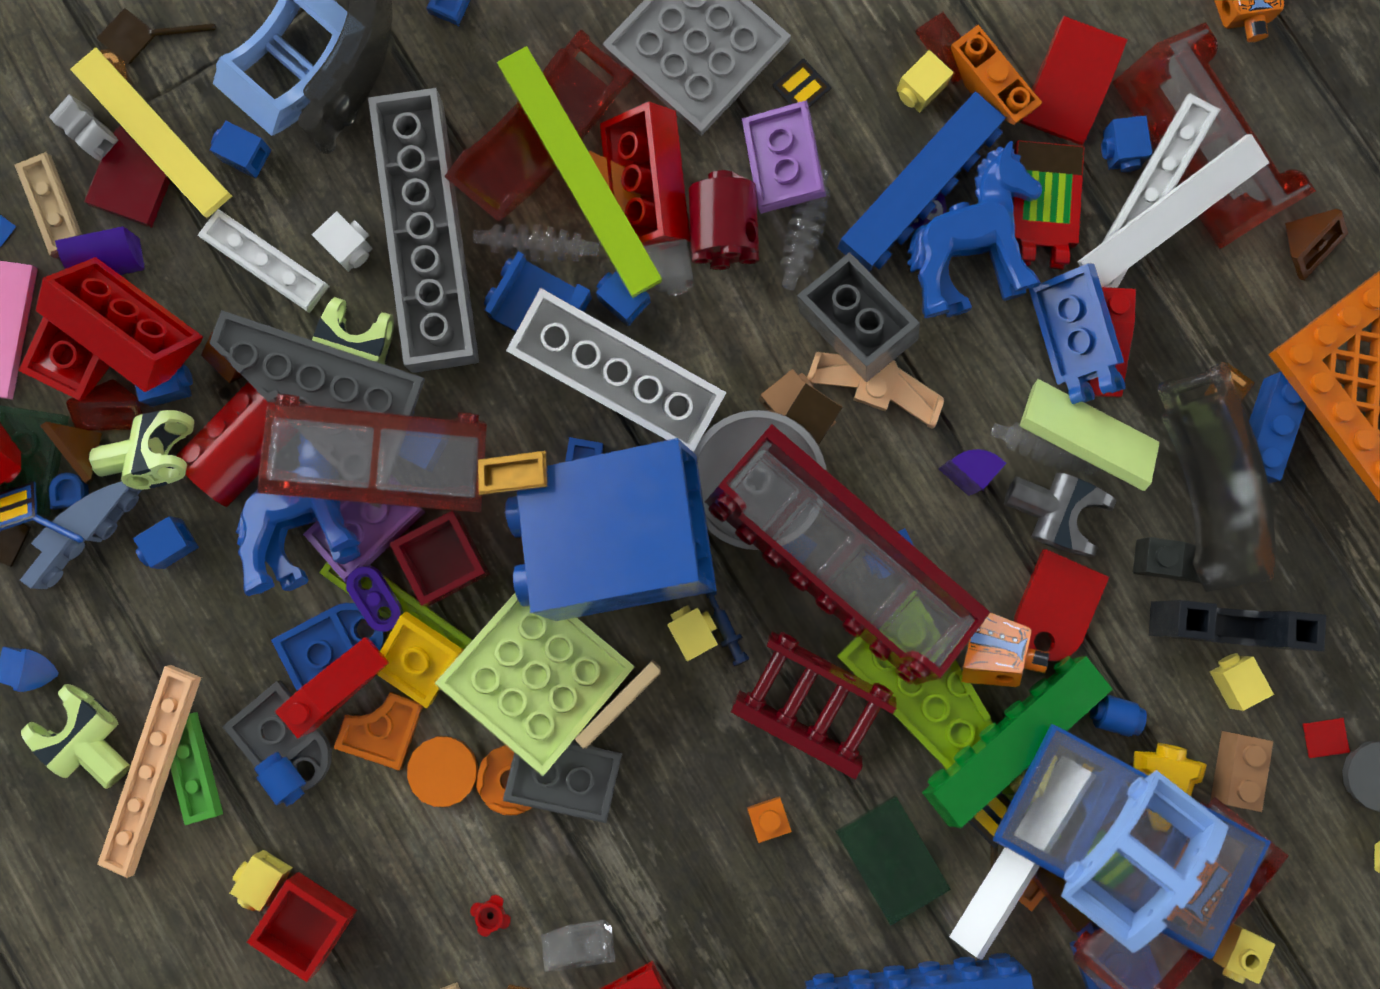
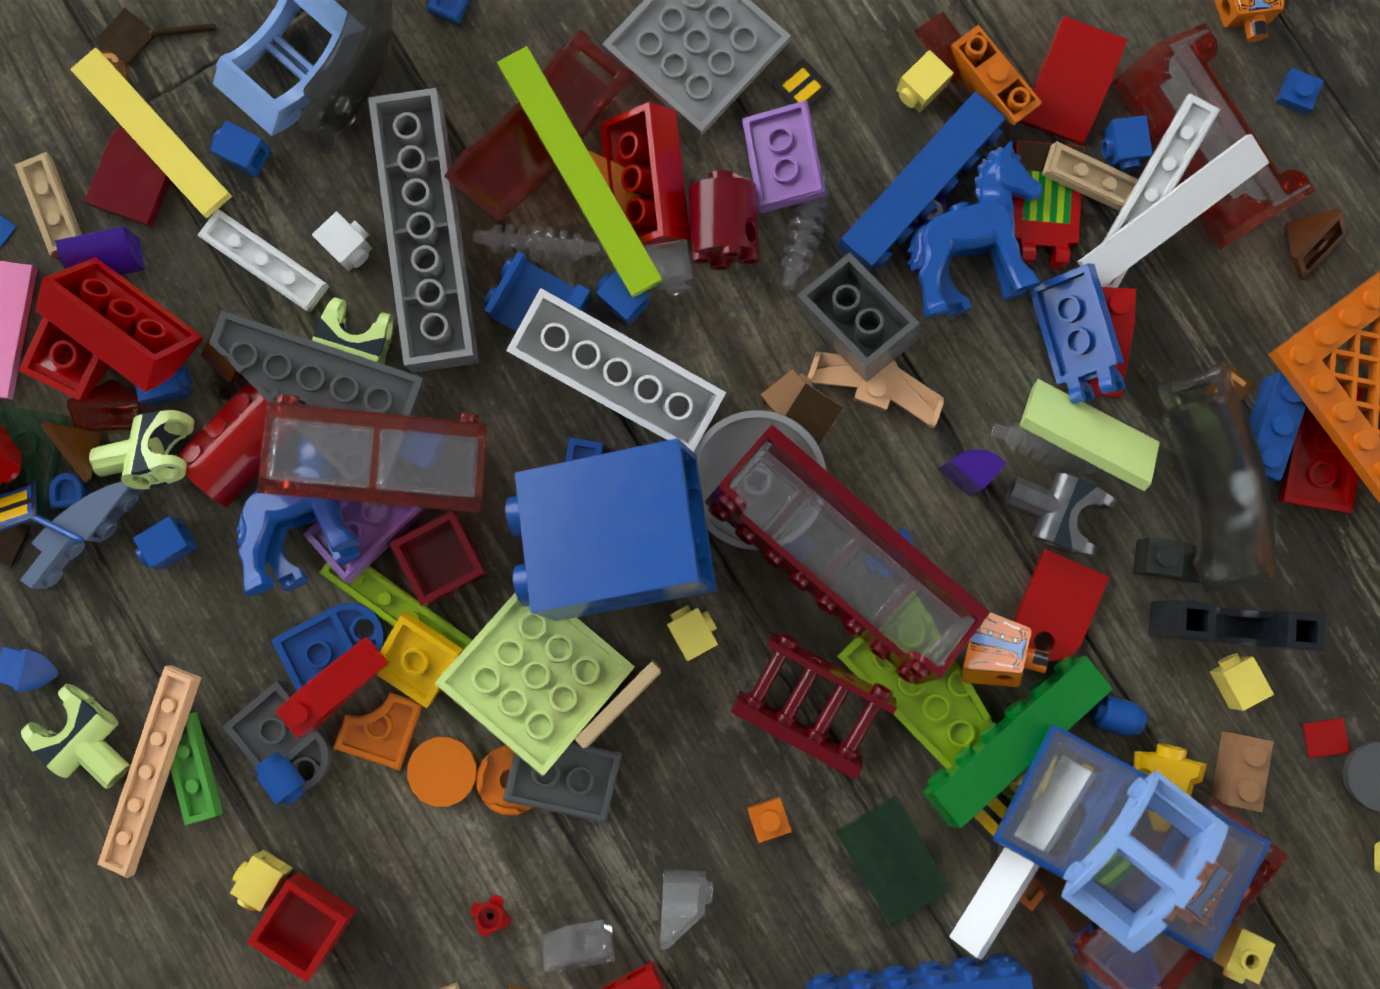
(83, 127): light grey leg -> none
(371, 600): dark purple plate -> none
(512, 473): pearl gold tile -> none
(682, 902): none -> clear slope
(727, 632): dark blue piece -> none
(1088, 176): none -> tan tile
(1299, 91): none -> blue plate
(1317, 470): none -> red tile

